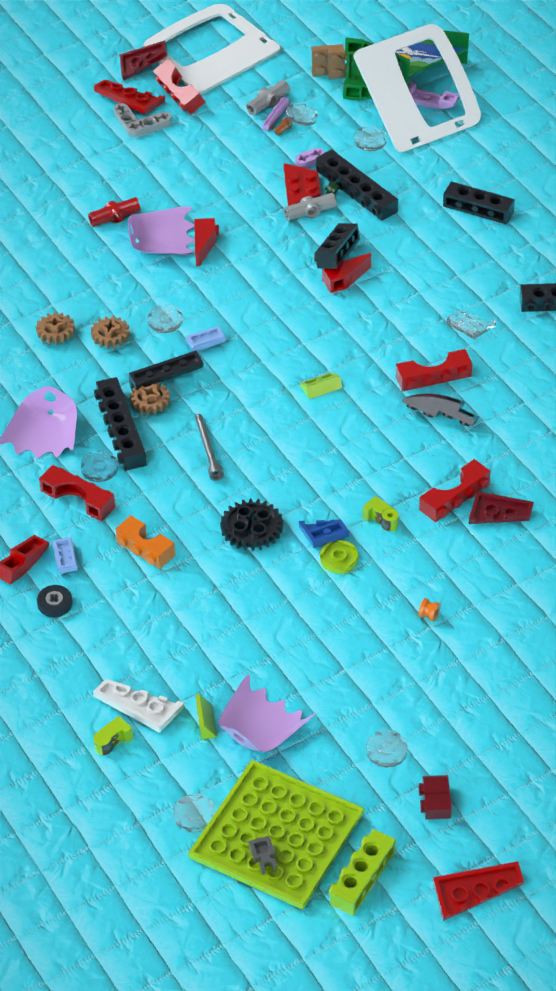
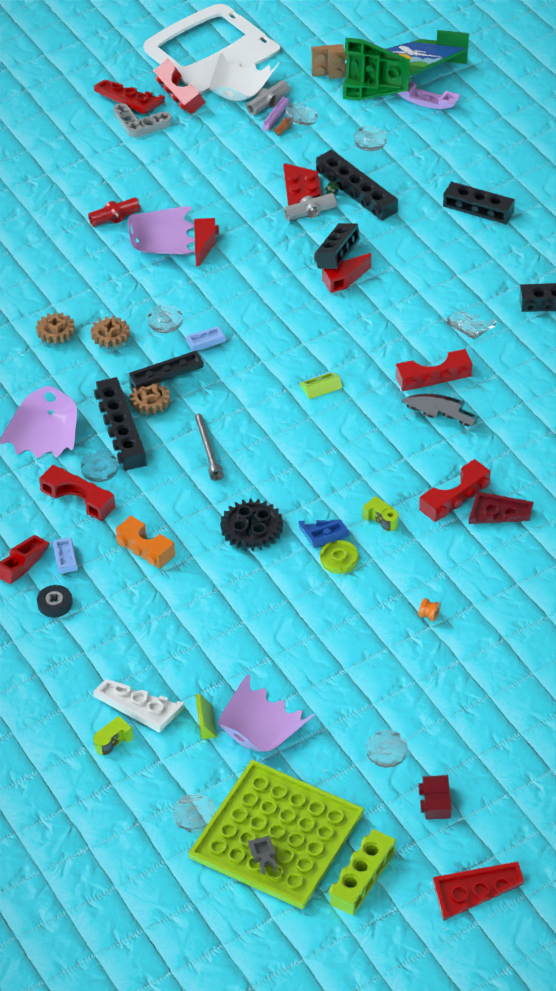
(141, 58): dark red wing -> none
(236, 82): none -> white piece
(308, 158): lavender beam -> none
(392, 96): white door -> none

